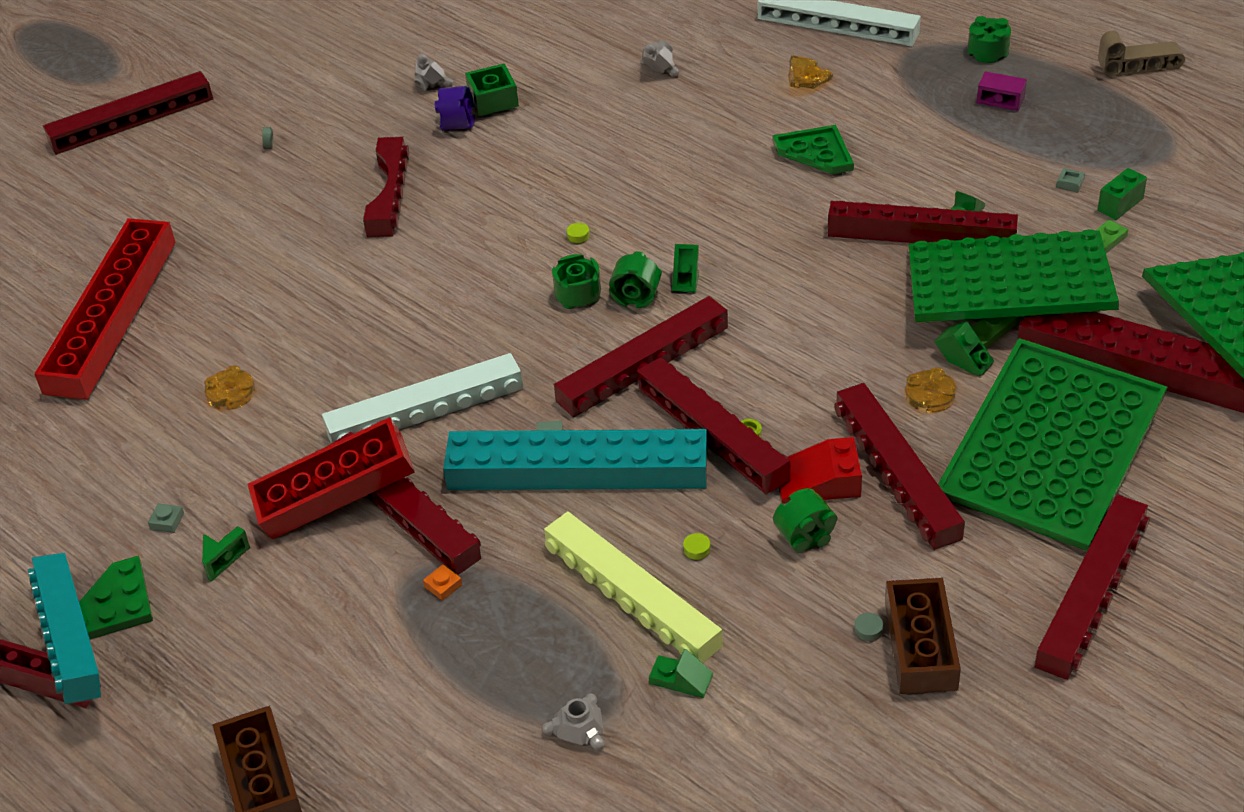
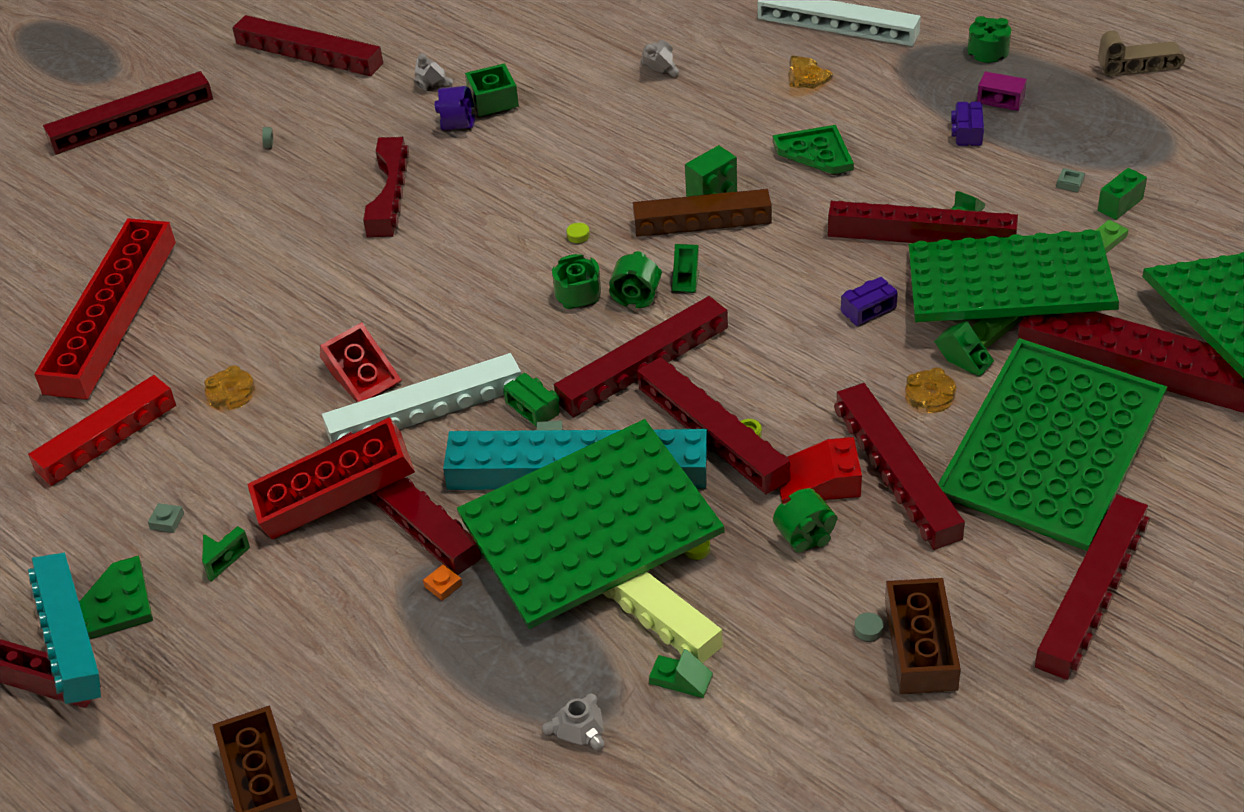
(102, 430): none -> red brick
(308, 45): none -> dark red brick
(358, 363): none -> red slope
(531, 399): none -> green brick
(589, 522): none -> green plate
(702, 212): none -> reddish brown brick
(711, 173): none -> green brick
(868, 301): none -> dark purple brick
(967, 123): none -> dark purple brick

